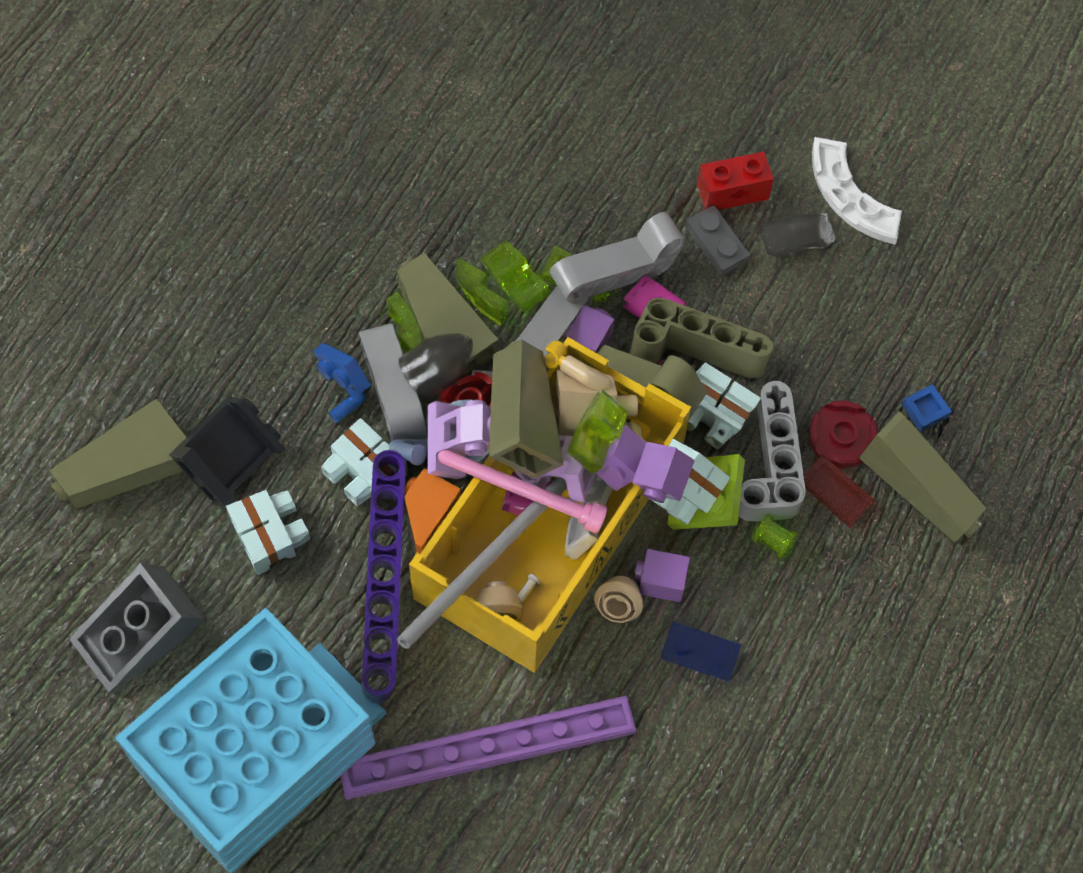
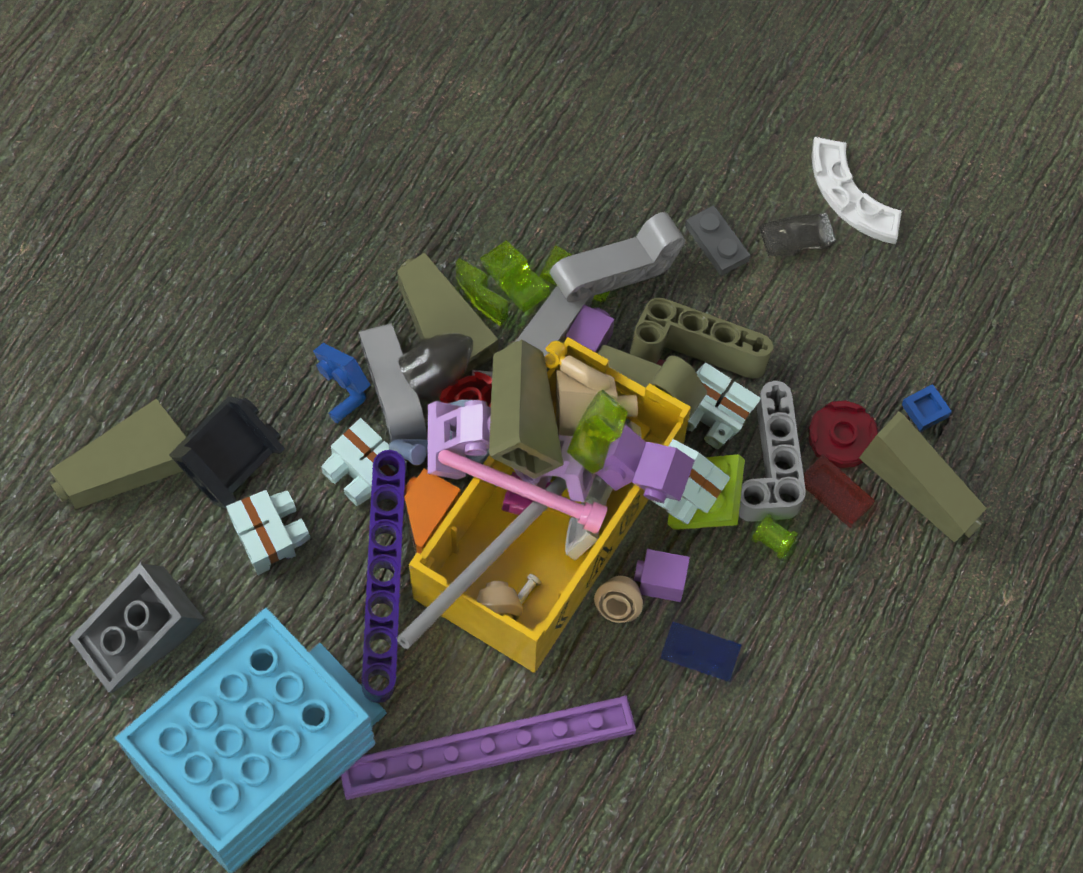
(408, 332): clear neon green slope -> none
(645, 291): dark pink piece -> none
(735, 181): red brick -> none

